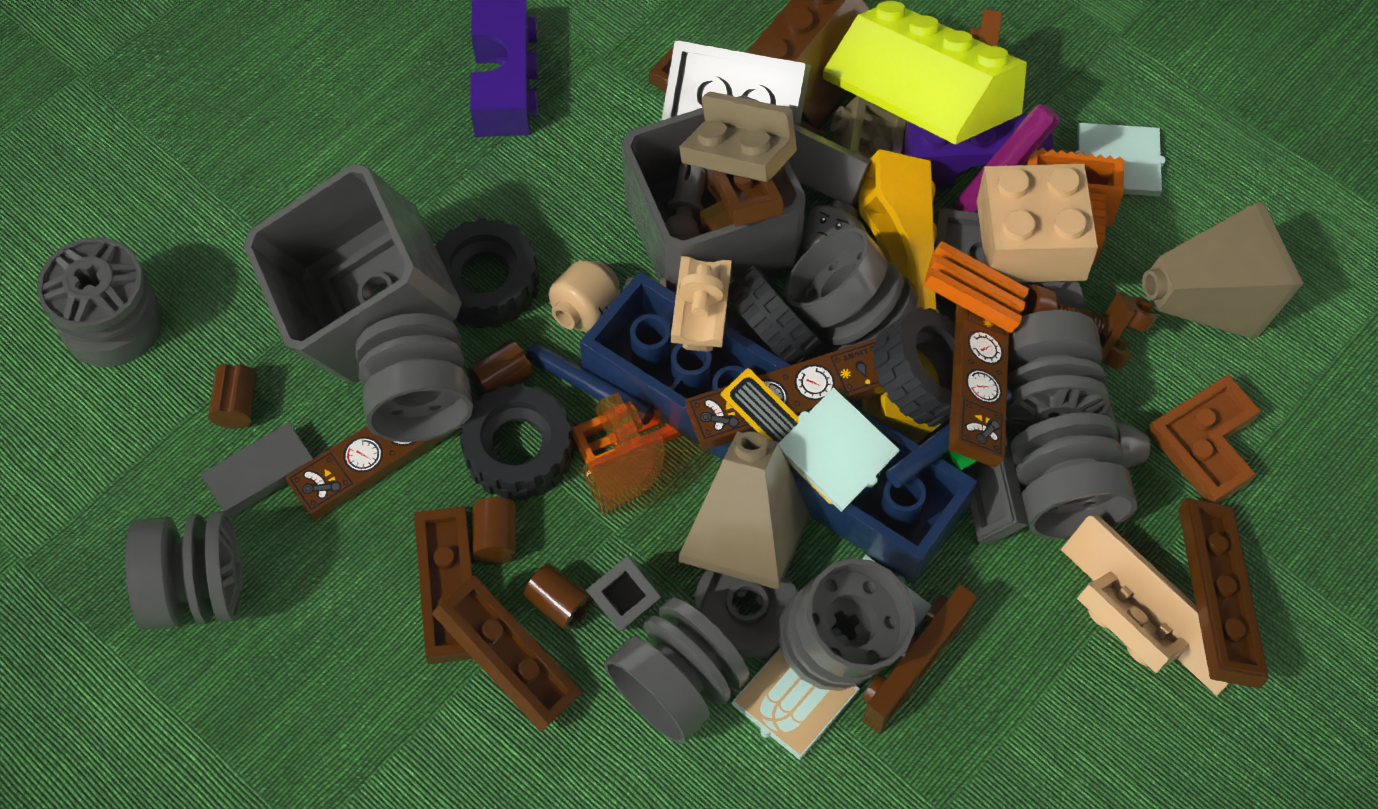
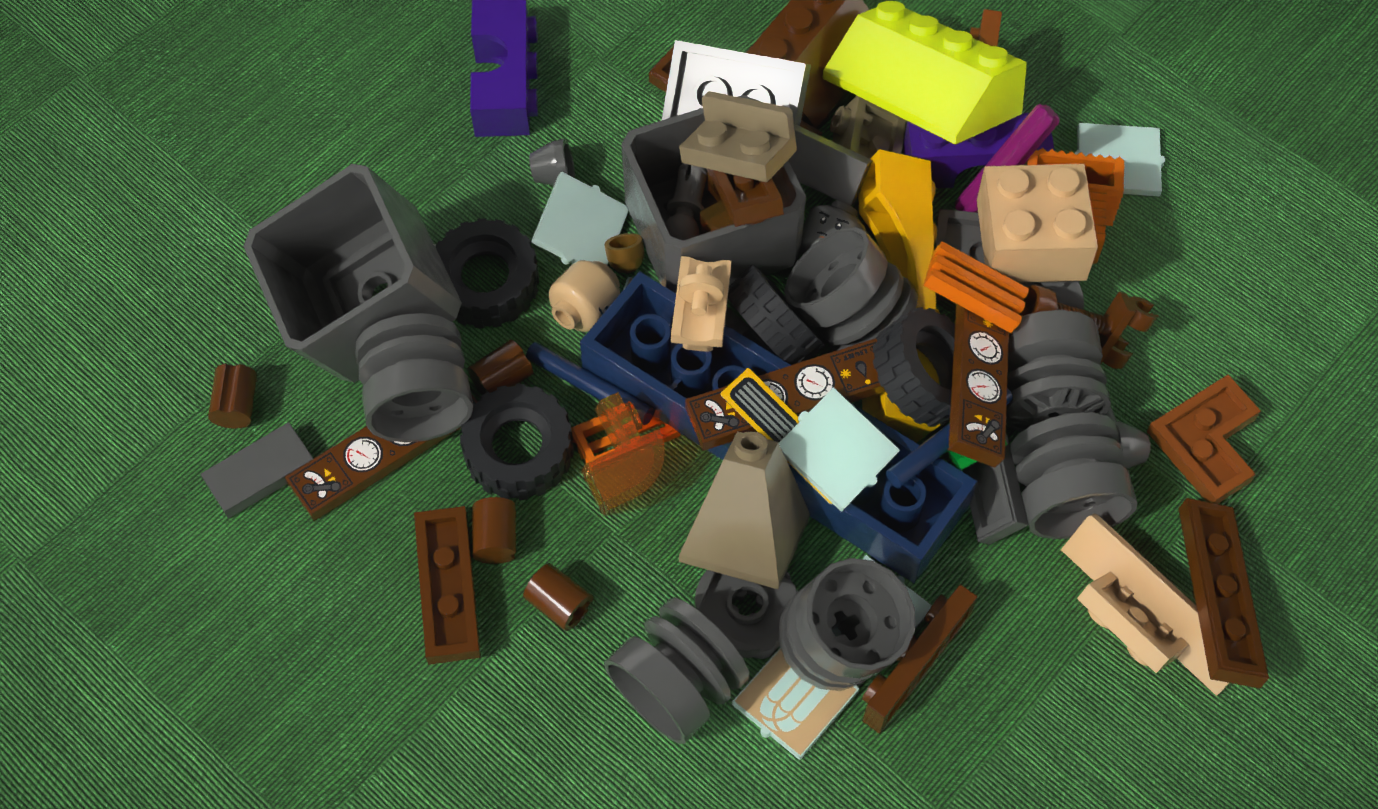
(100, 301): dark grey wheel -> none
(170, 570): dark grey wheel -> none
(507, 653): reddish brown plate -> none
(550, 161): none -> dark grey bar
(578, 221): none -> light aqua piece
(625, 252): none -> pearl gold hinge
(625, 593): dark grey brick -> none
(1227, 275): dark tan slope -> none

